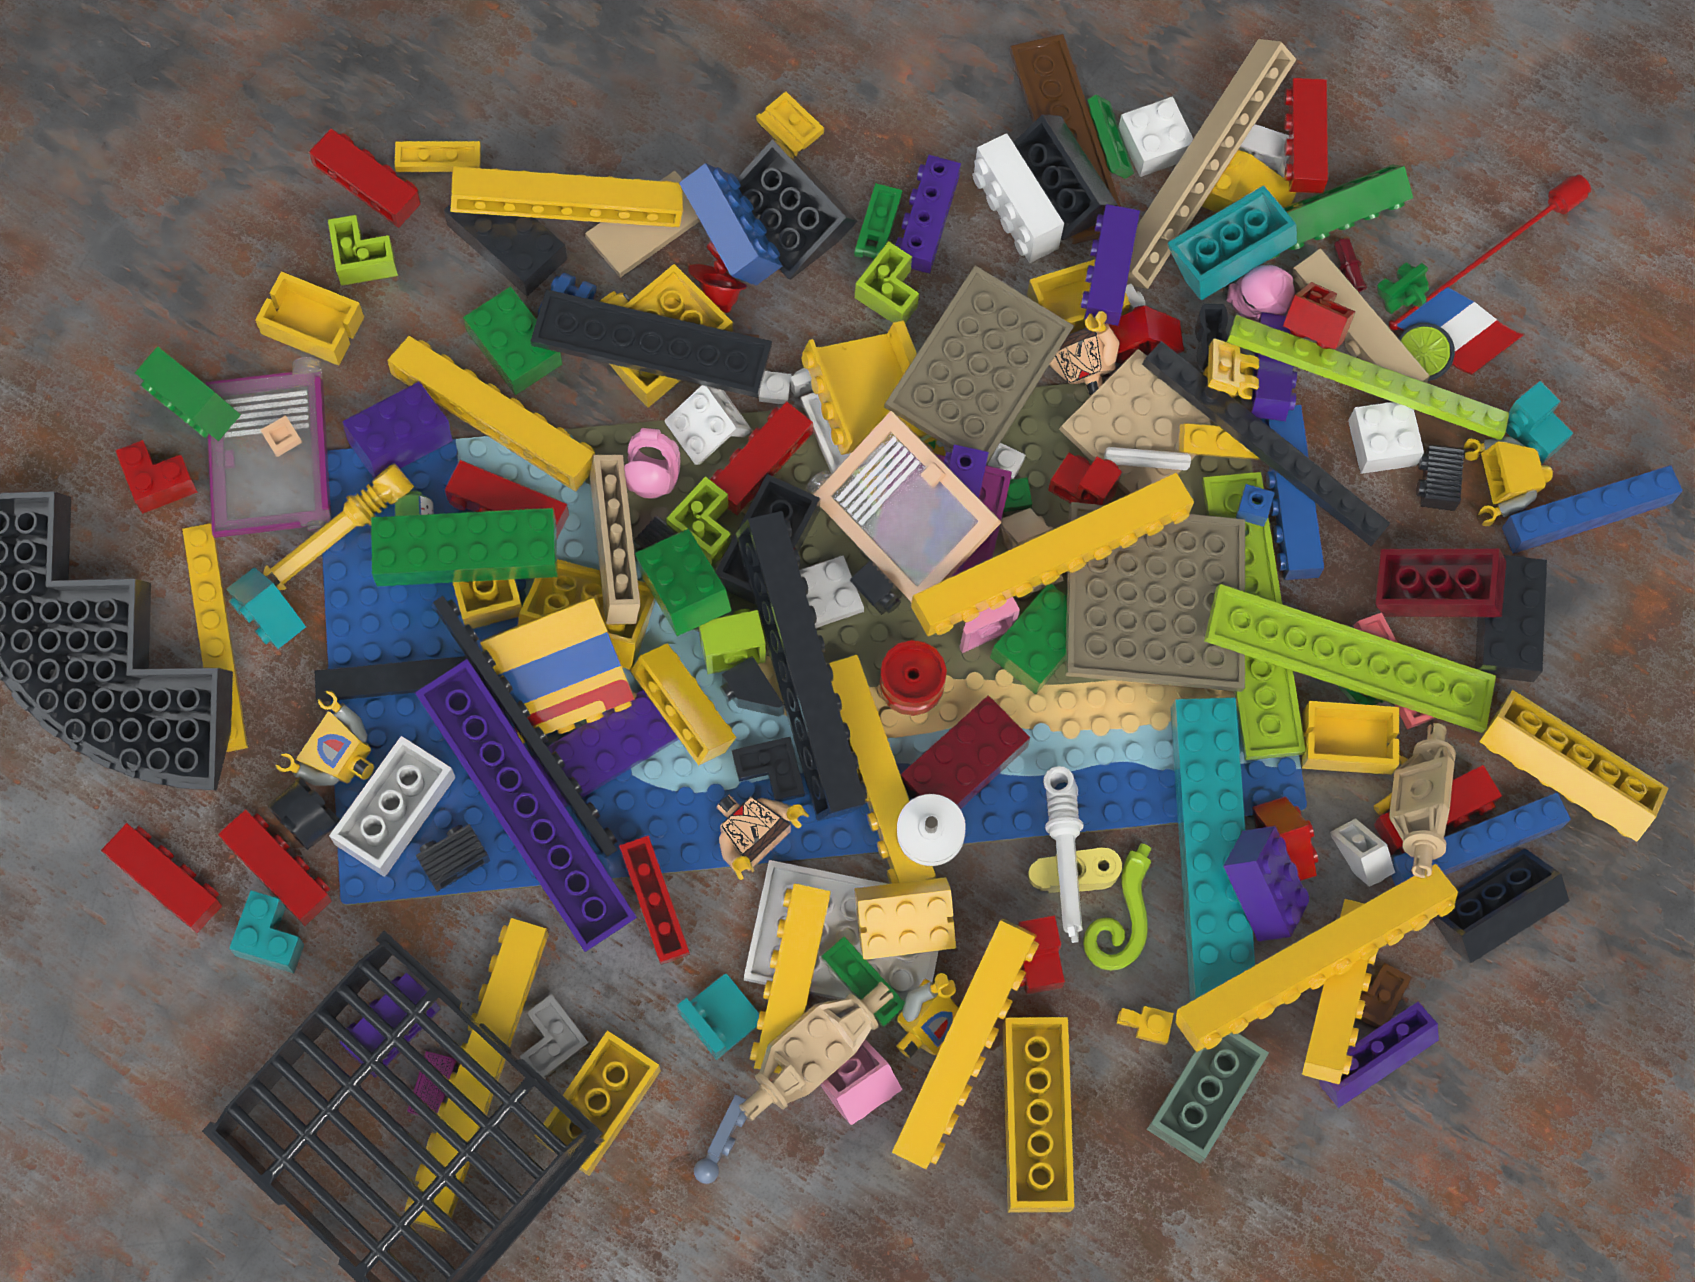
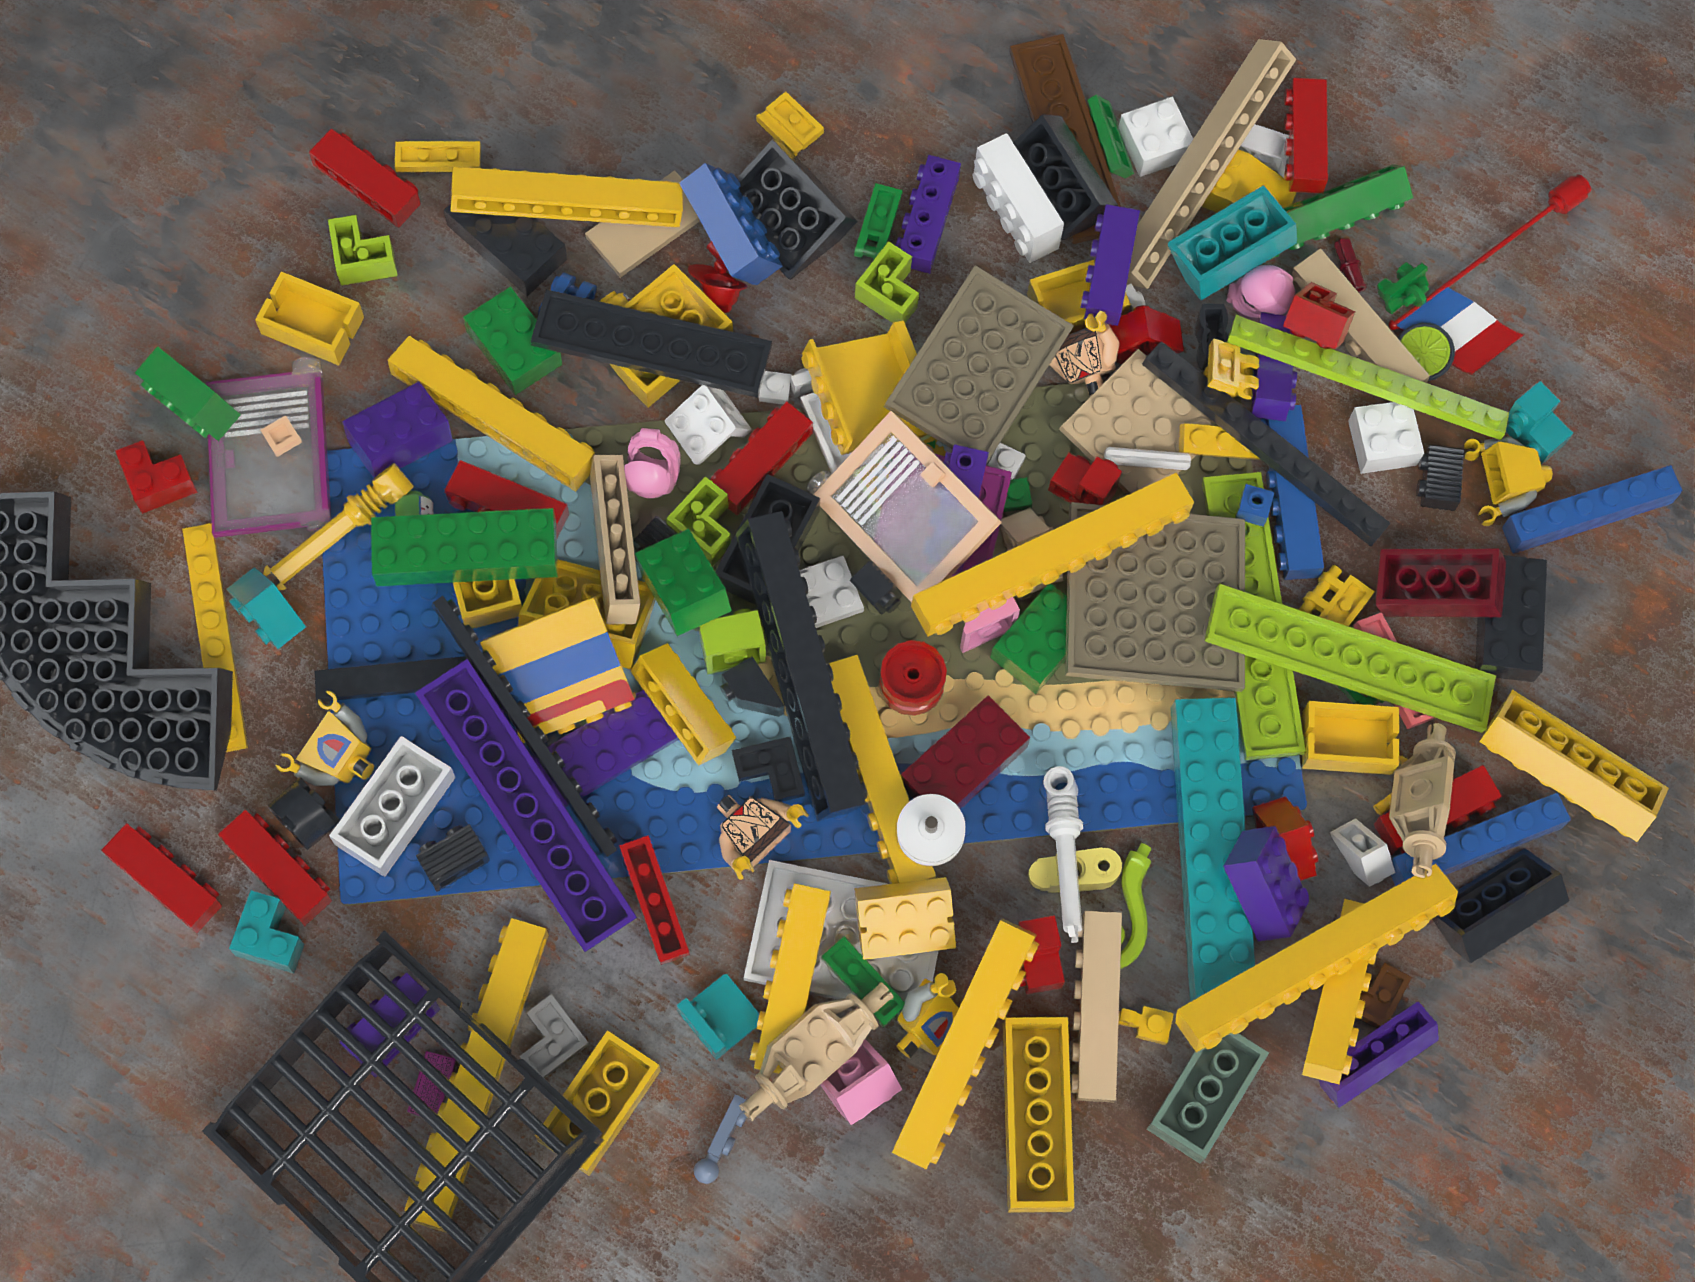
(1098, 1007): none -> tan brick
(1346, 603): none -> yellow plate

